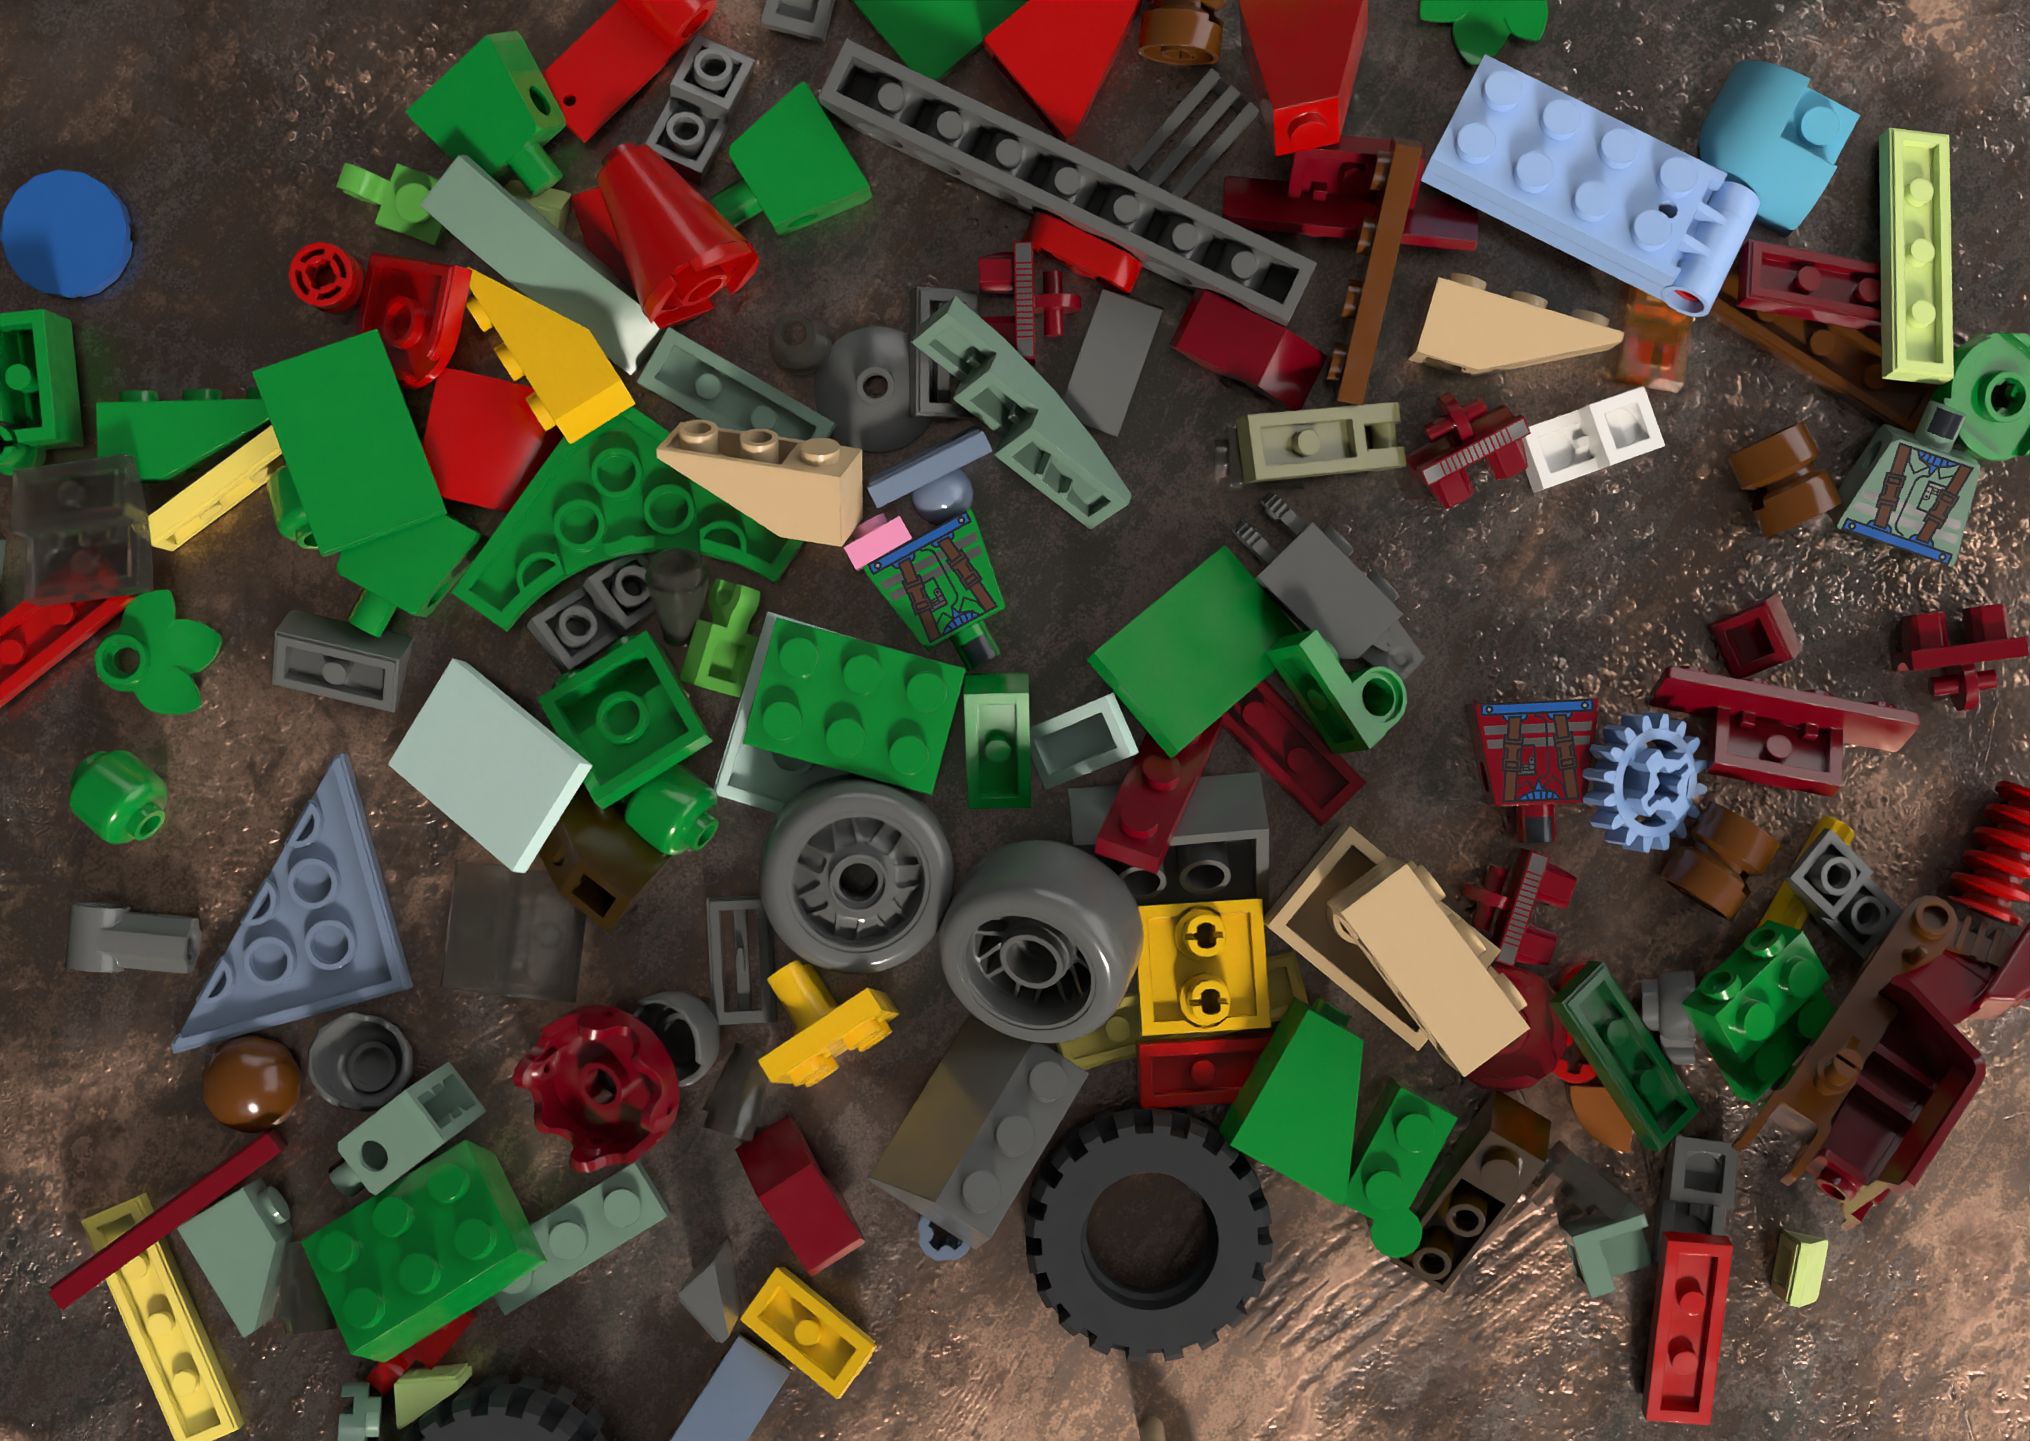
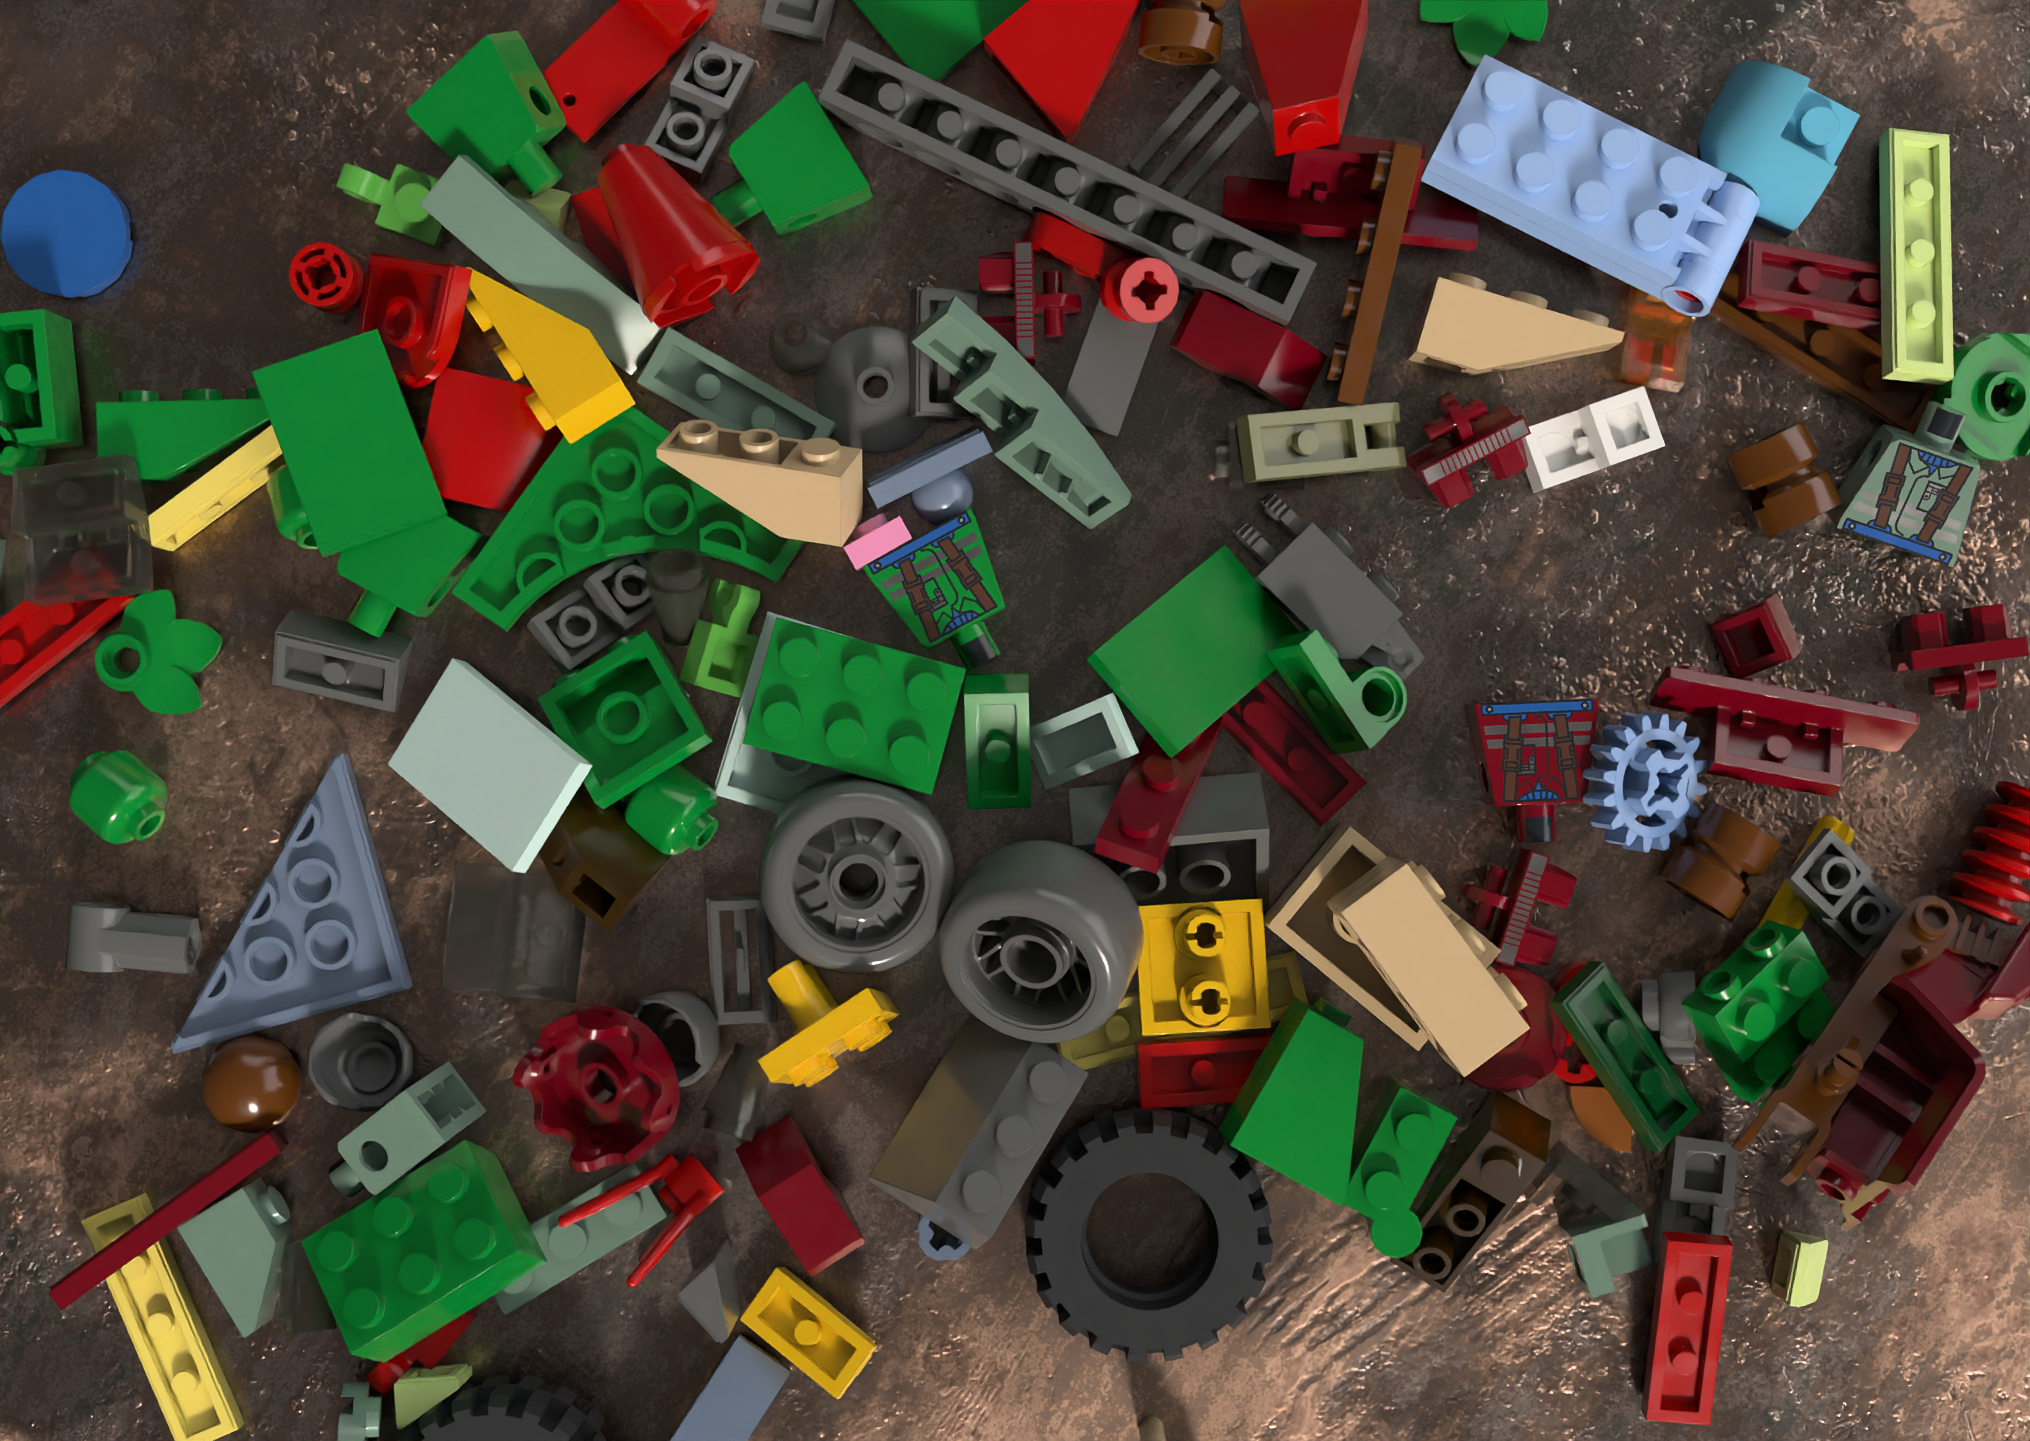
(687, 1193): none -> red plant
(1123, 287): none -> wheel

